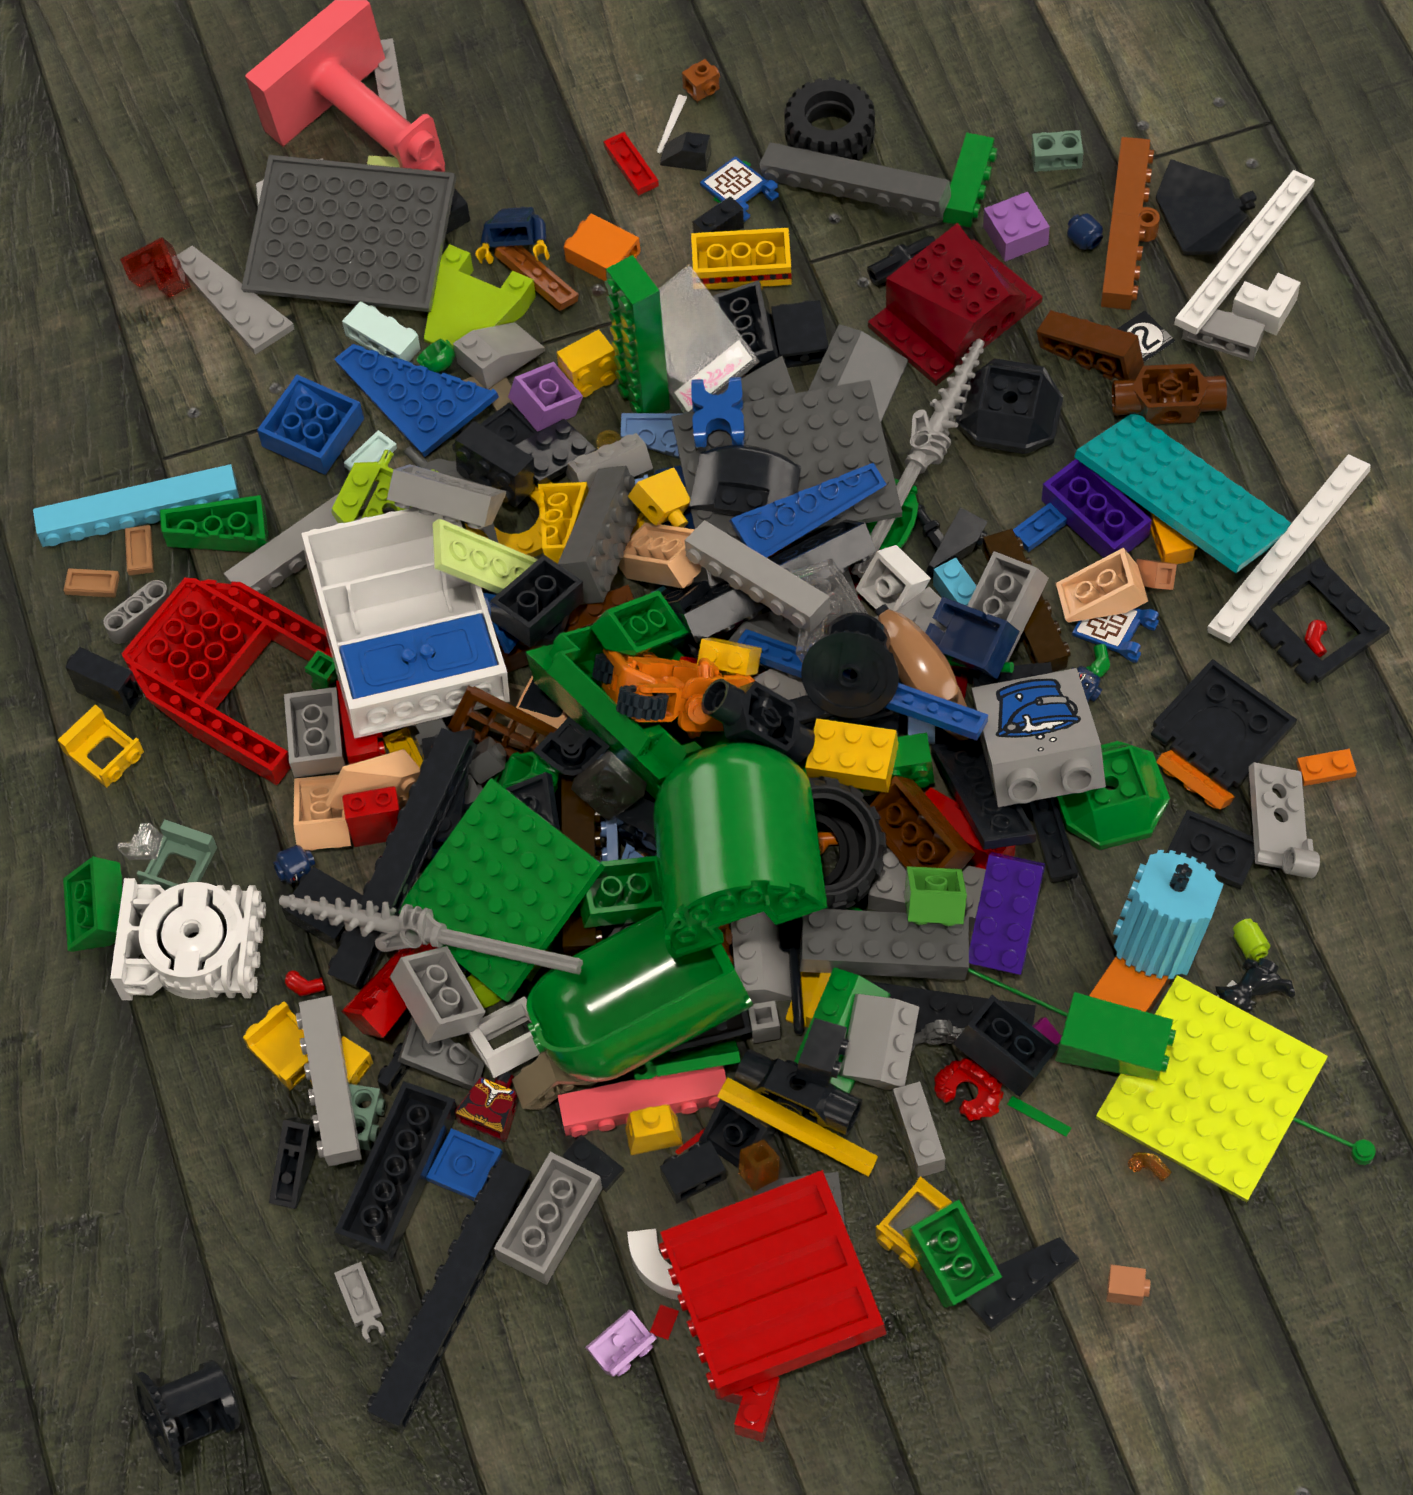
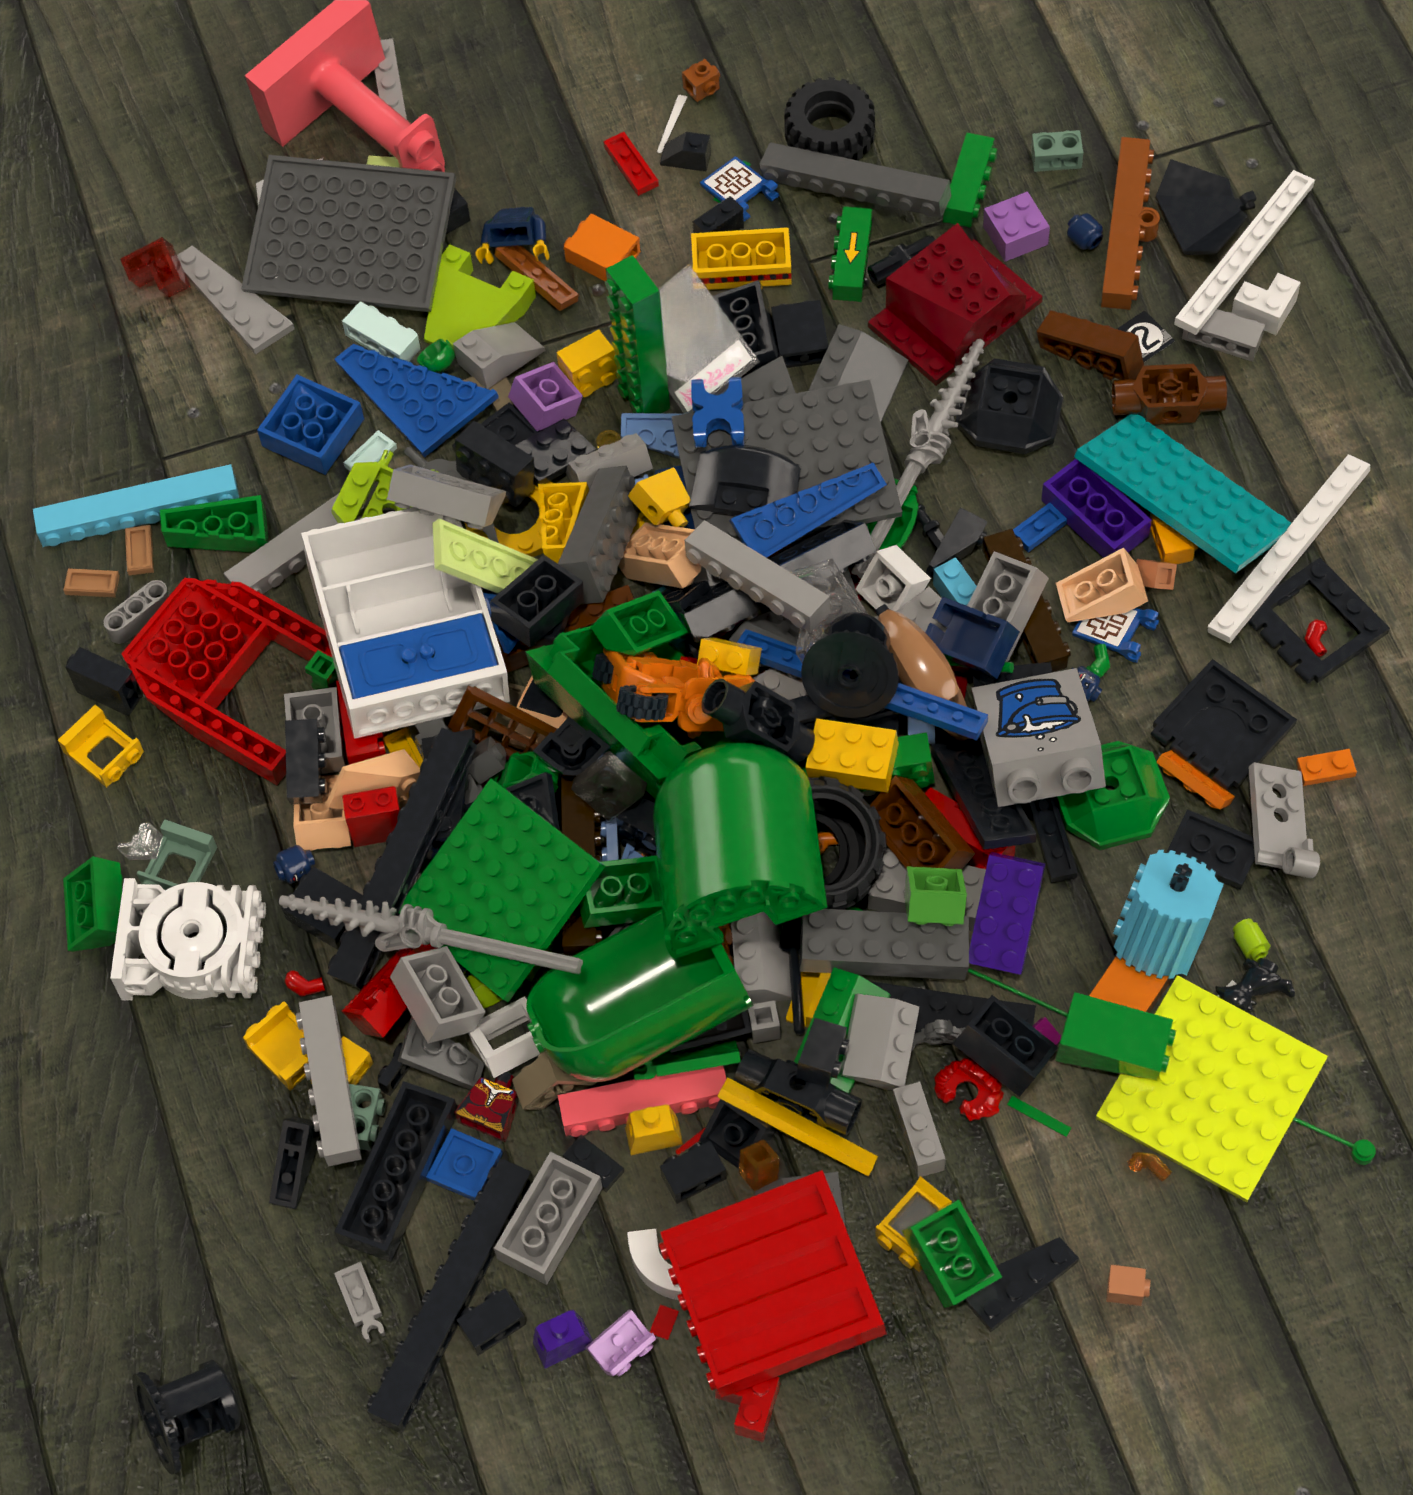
(305, 761): none -> black brick
(490, 1321): none -> black brick
(561, 1338): none -> dark purple torso
(852, 254): none -> green brick

